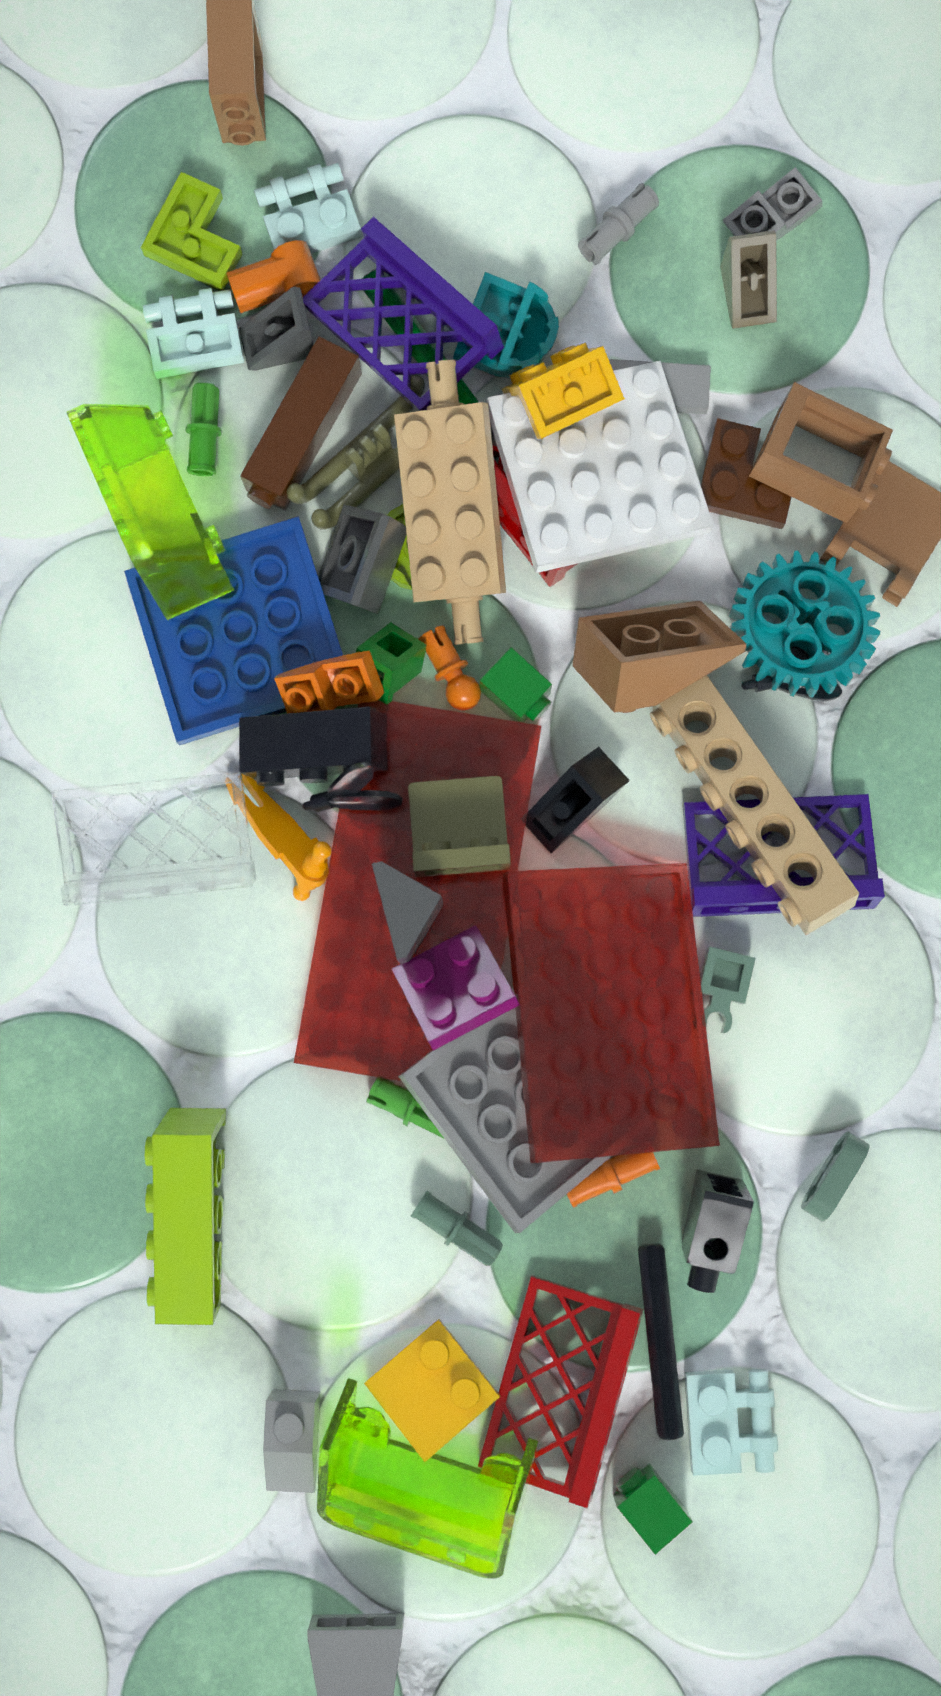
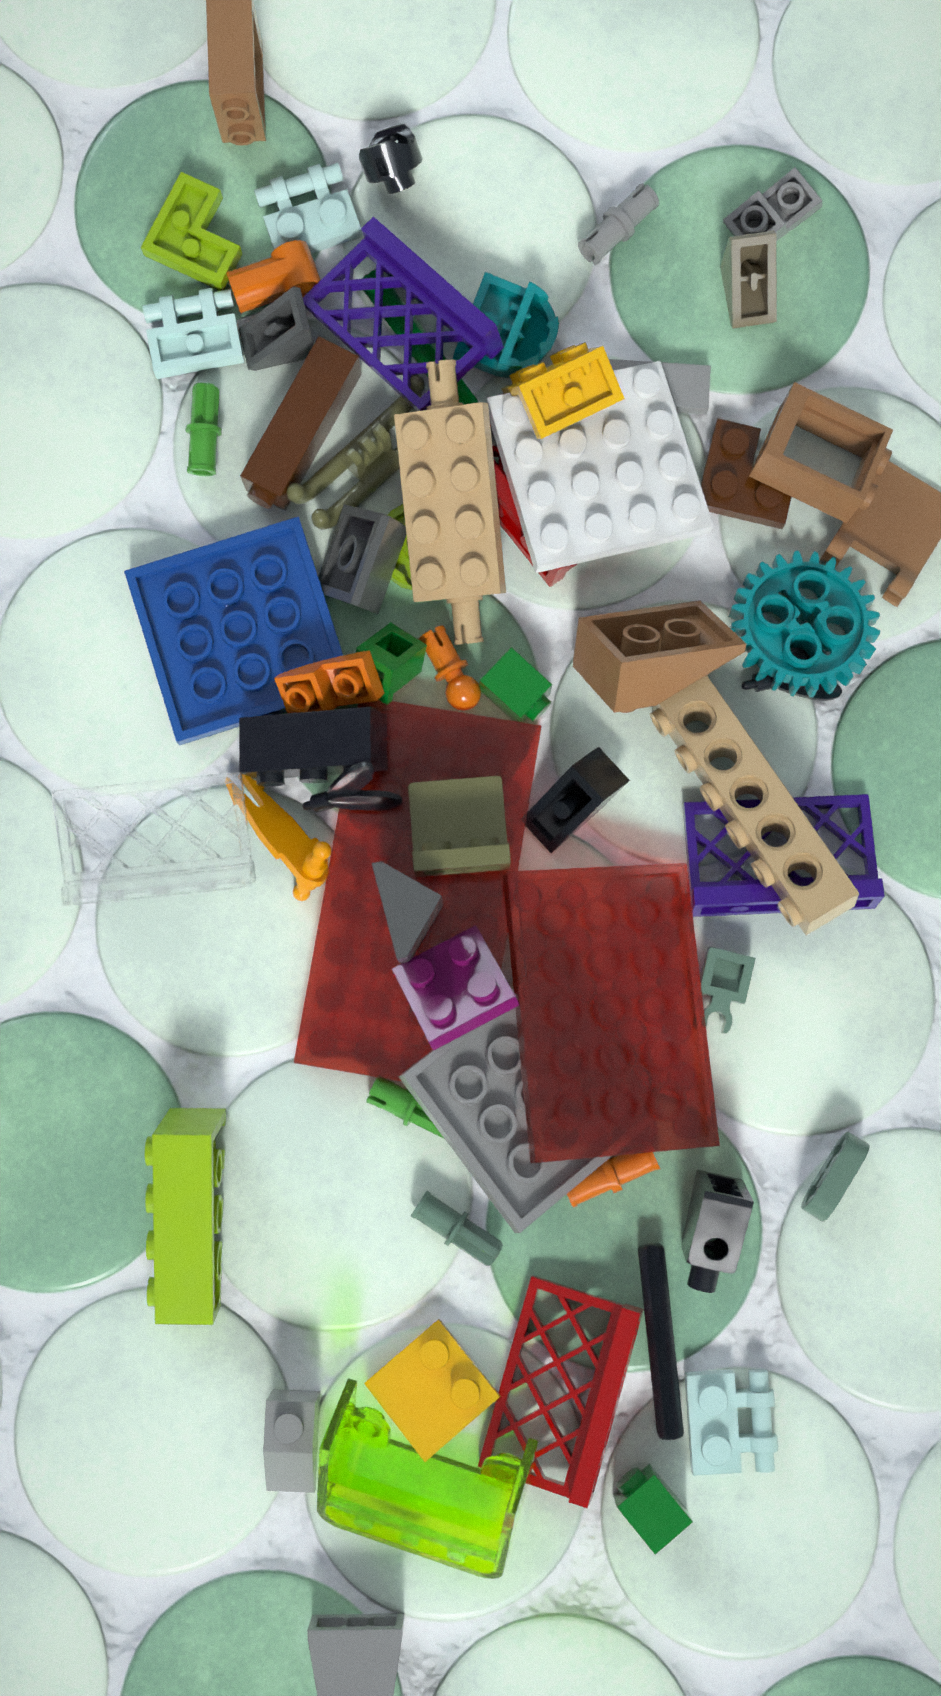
(151, 504): clear neon green windscreen -> none
(391, 161): none -> black piece

